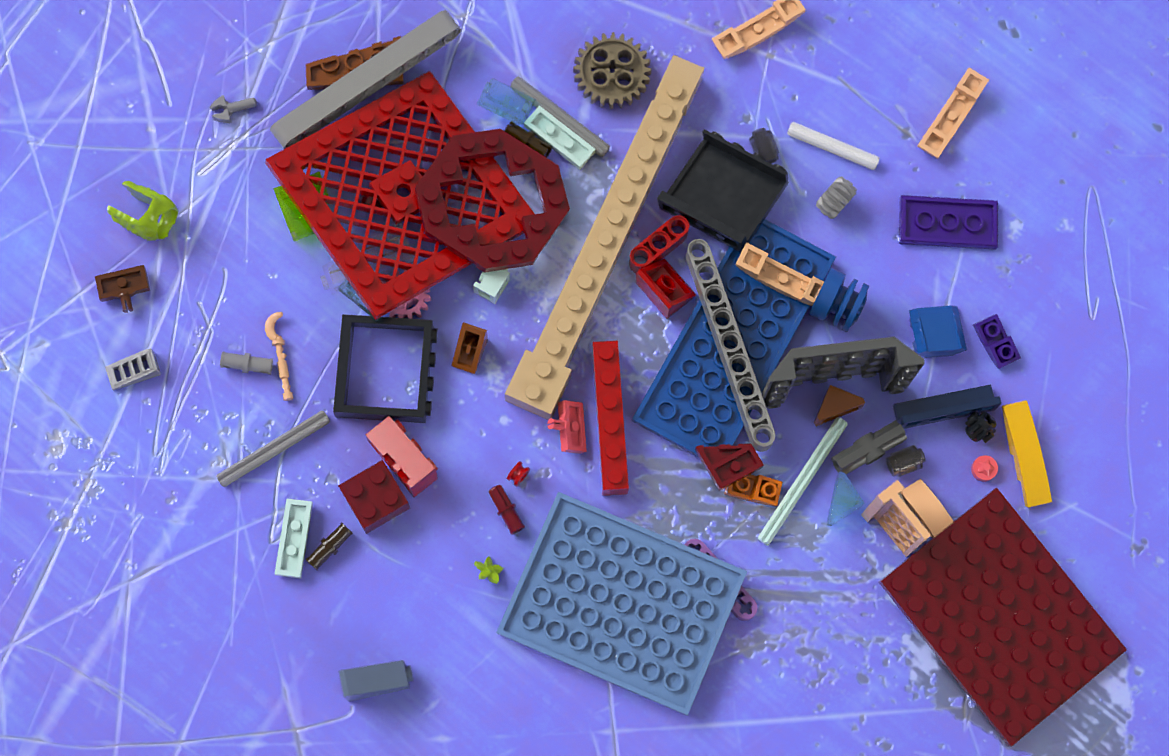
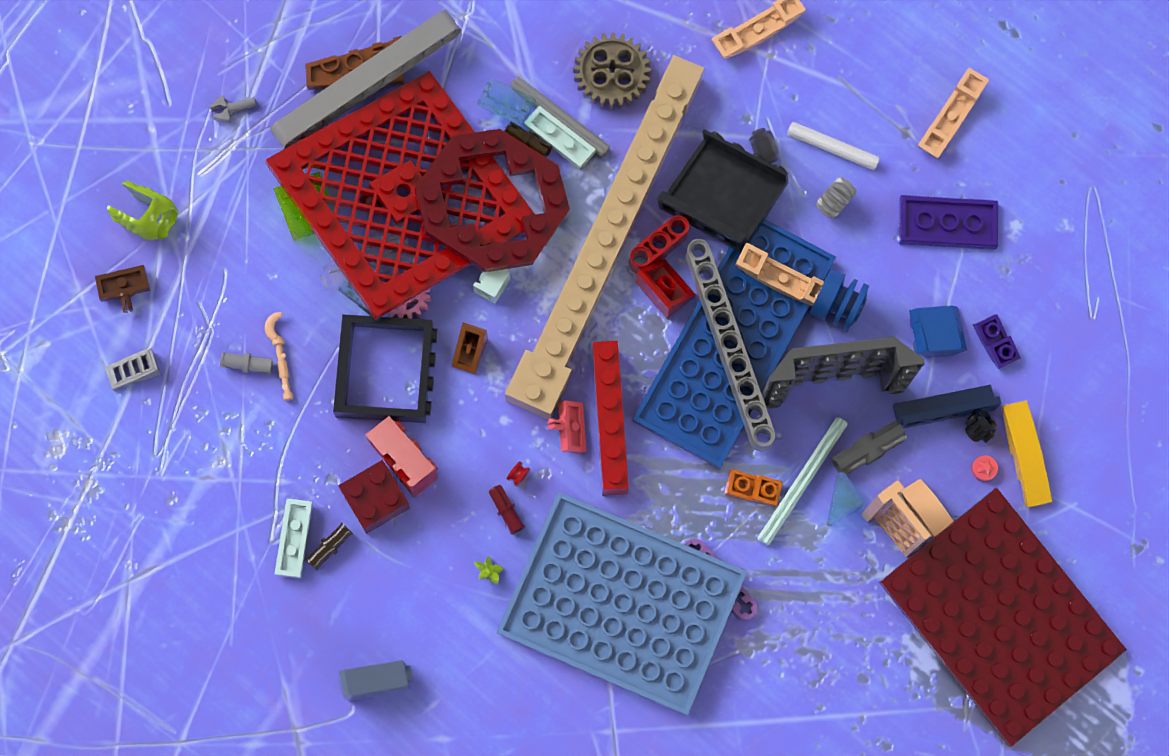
(273, 448): light grey axle -> none
(729, 463): dark red wing -> none
(837, 404): dark orange slope -> none
(905, 461): clear smoke brick -> none

